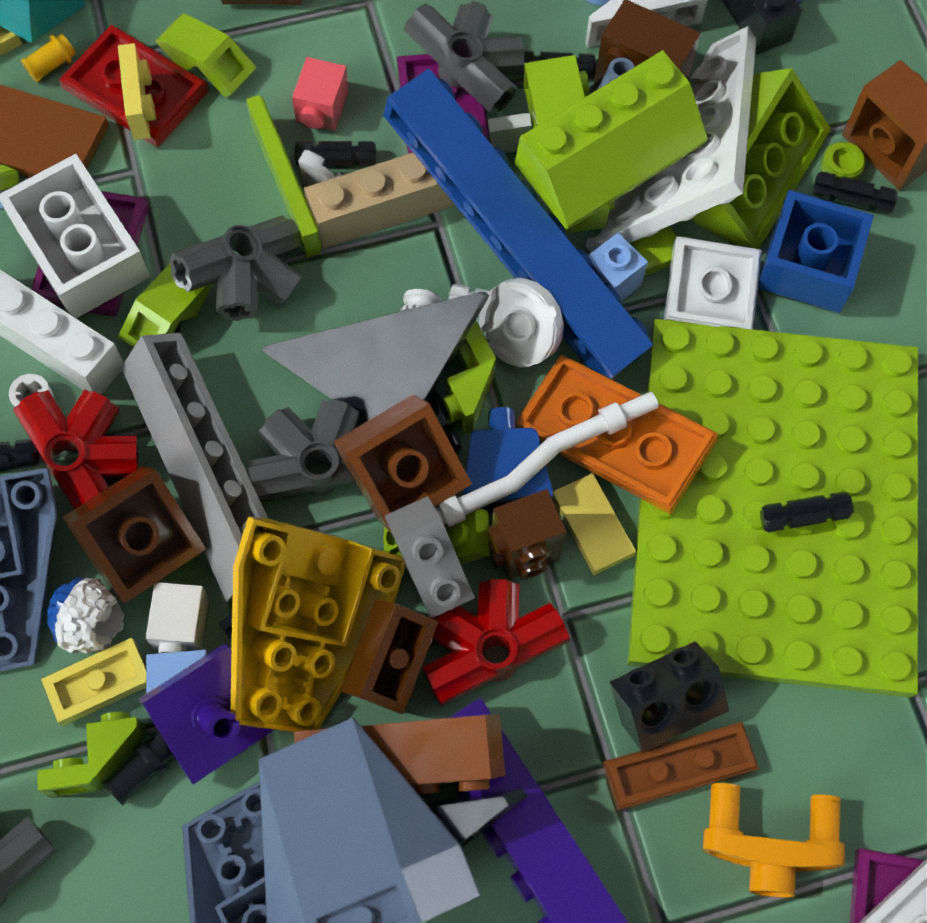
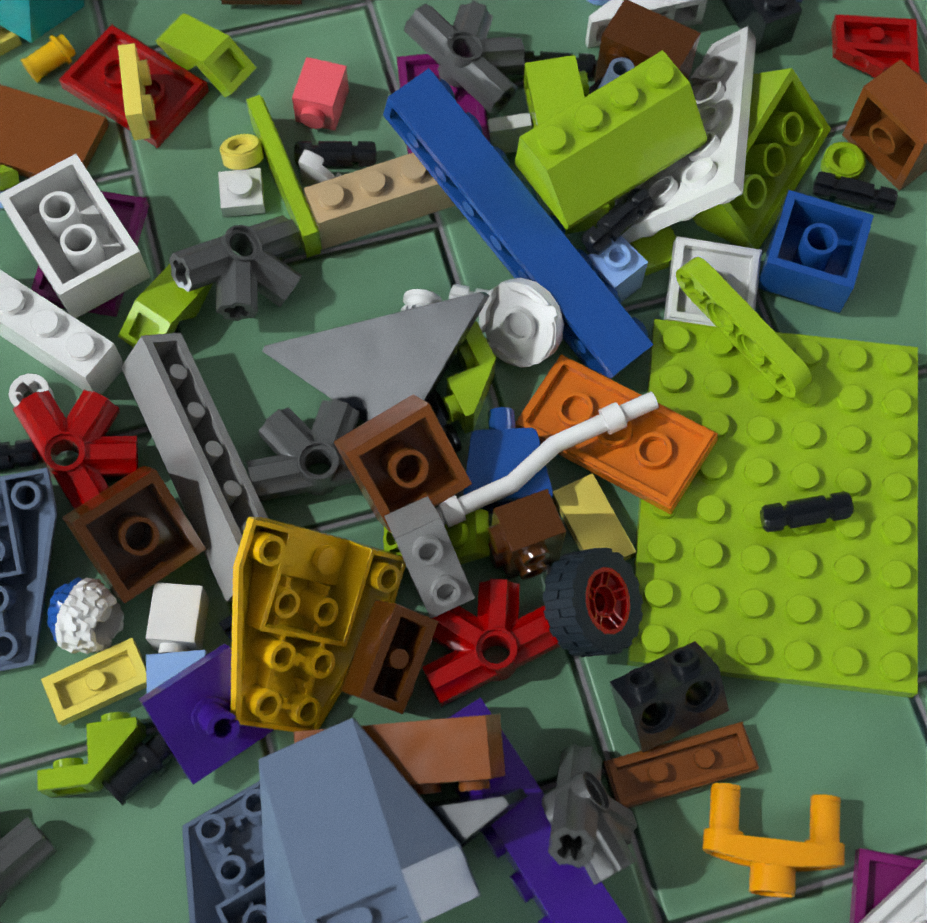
(241, 151): none -> light yellow tile
(241, 192): none -> white plate
(584, 820): none -> dark grey piece
(593, 602): none -> black wheel
(617, 221): none -> black axle
(744, 327): none -> lime beam
(875, 42): none -> red wing

